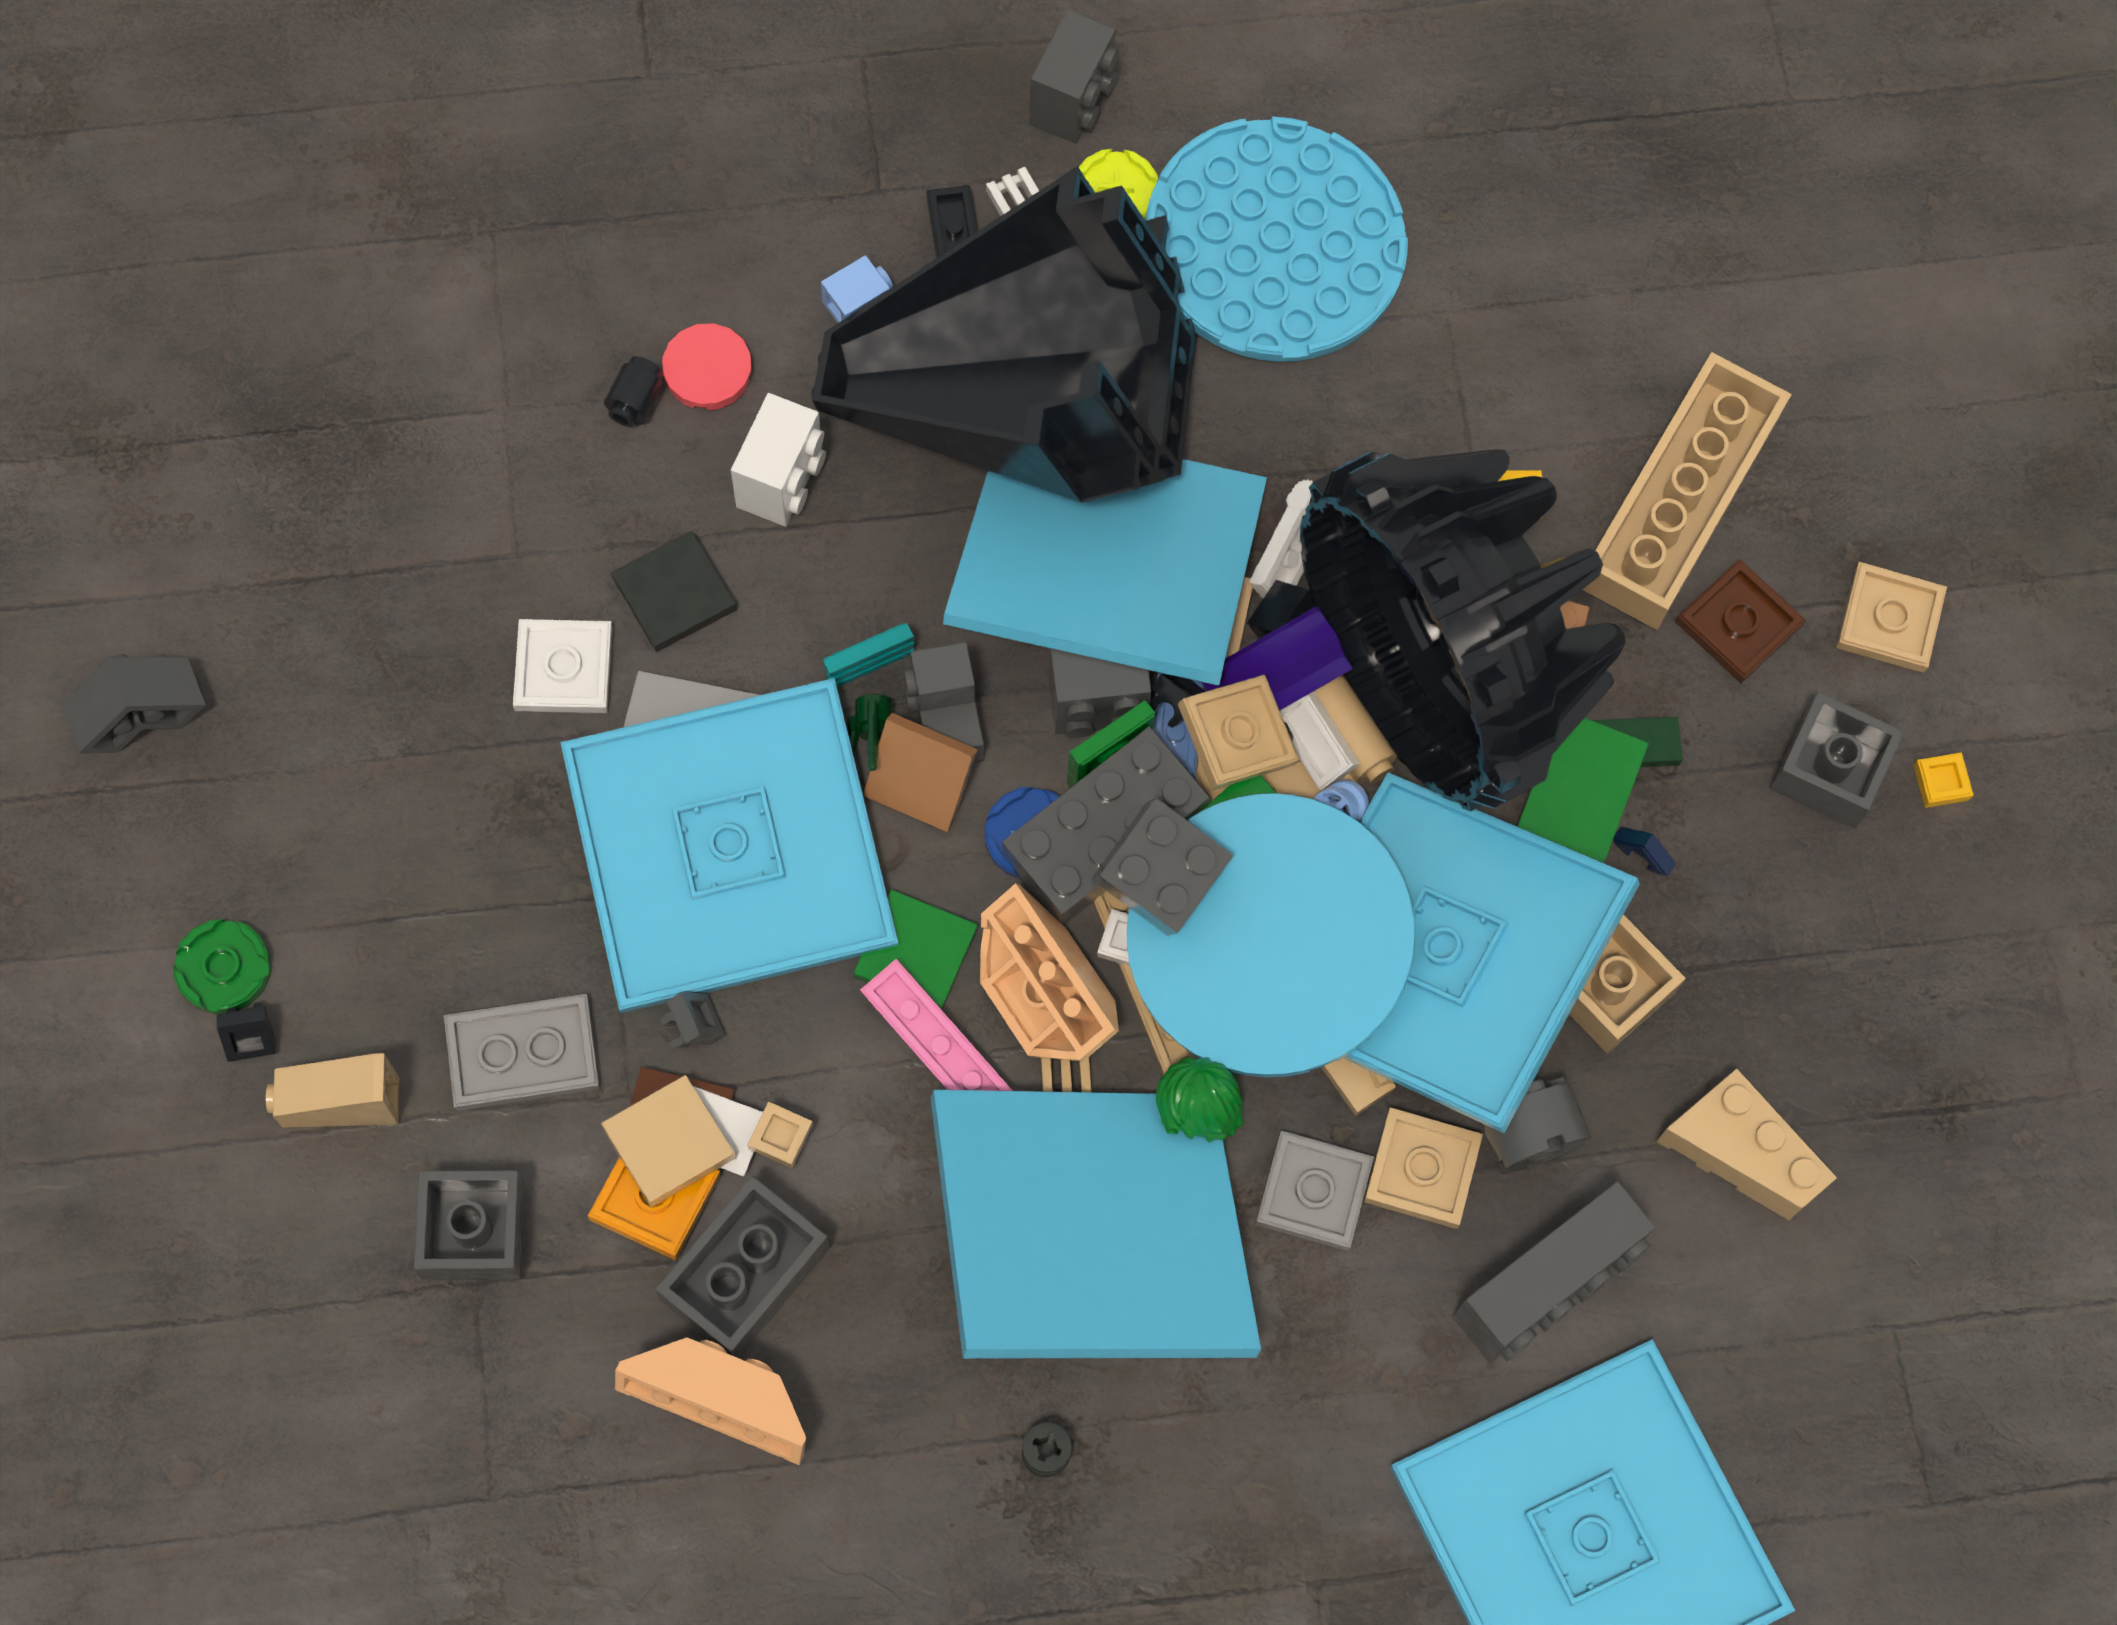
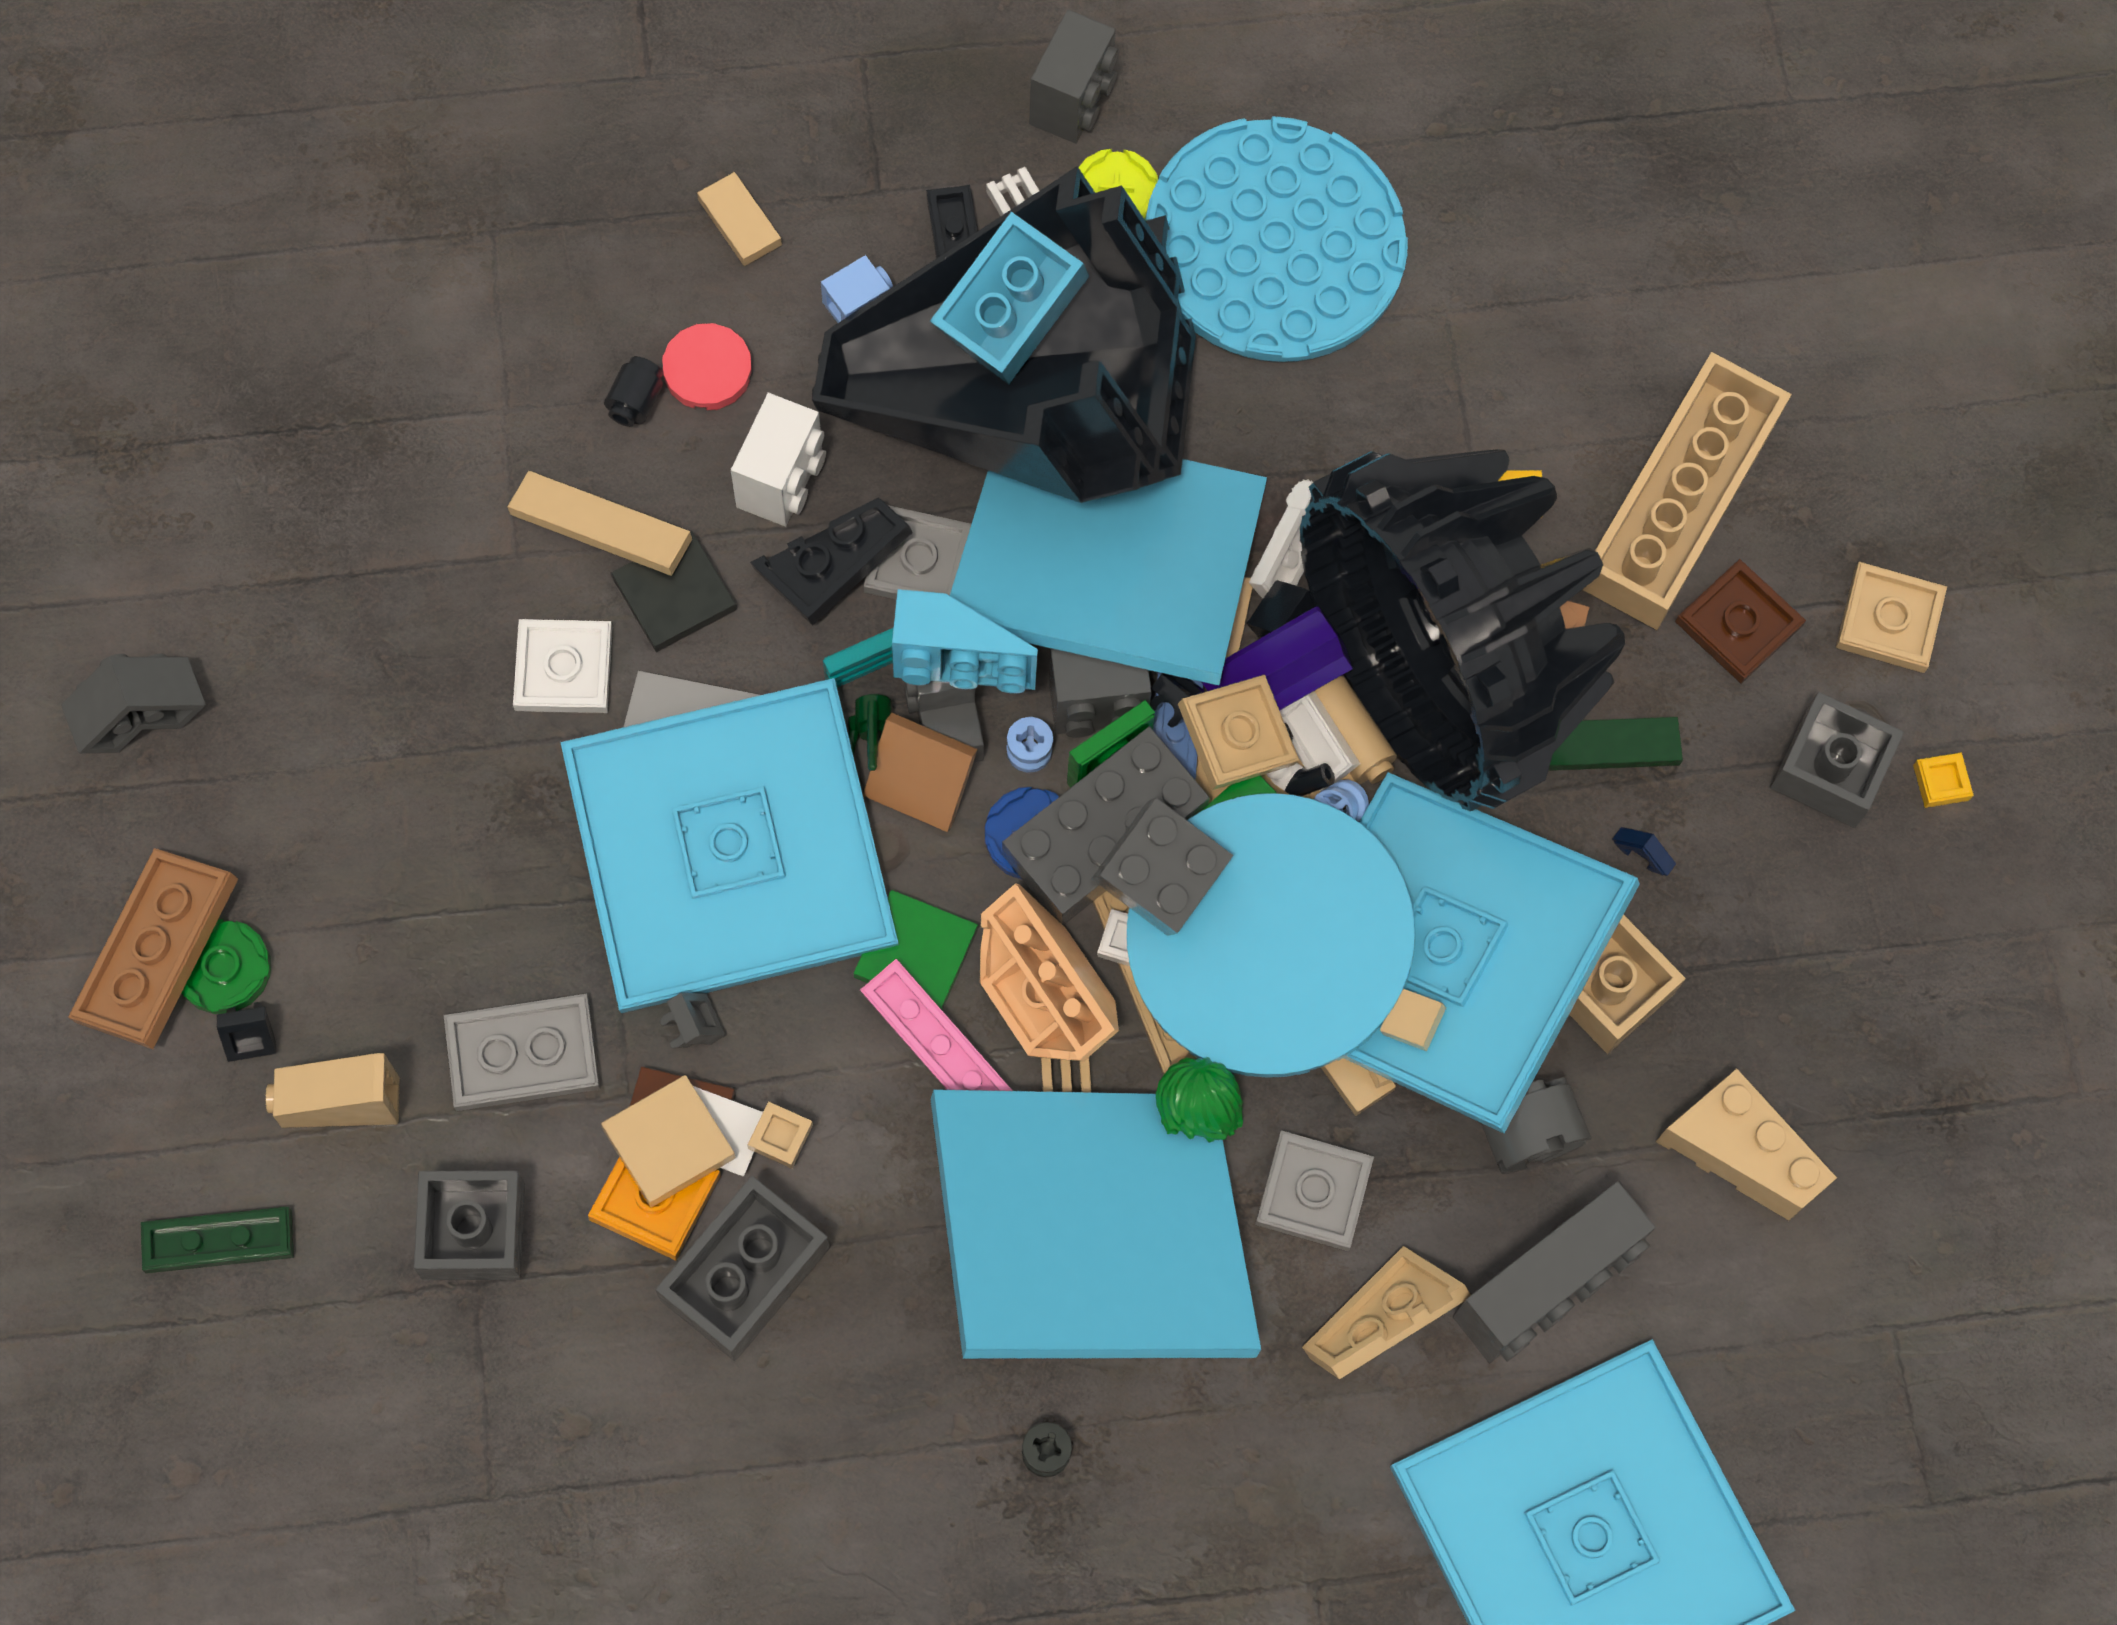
(153, 948): none -> medium nougat tile
(217, 1240): none -> dark green tile
(600, 523): none -> tan tile
(717, 1392): light nougat wedge -> none
(739, 219): none -> tan tile
(828, 565): none -> black wing
(924, 559): none -> light grey tile
(954, 644): none -> medium azure slope
(1010, 297): none -> medium azure slope
(1029, 755): none -> light blue wheel
(1302, 781): none -> black arm
(1385, 1311): none -> tan wing
(1413, 1020): none -> tan tile
(1423, 1168): tan plate -> none
(1585, 789): green tile -> none

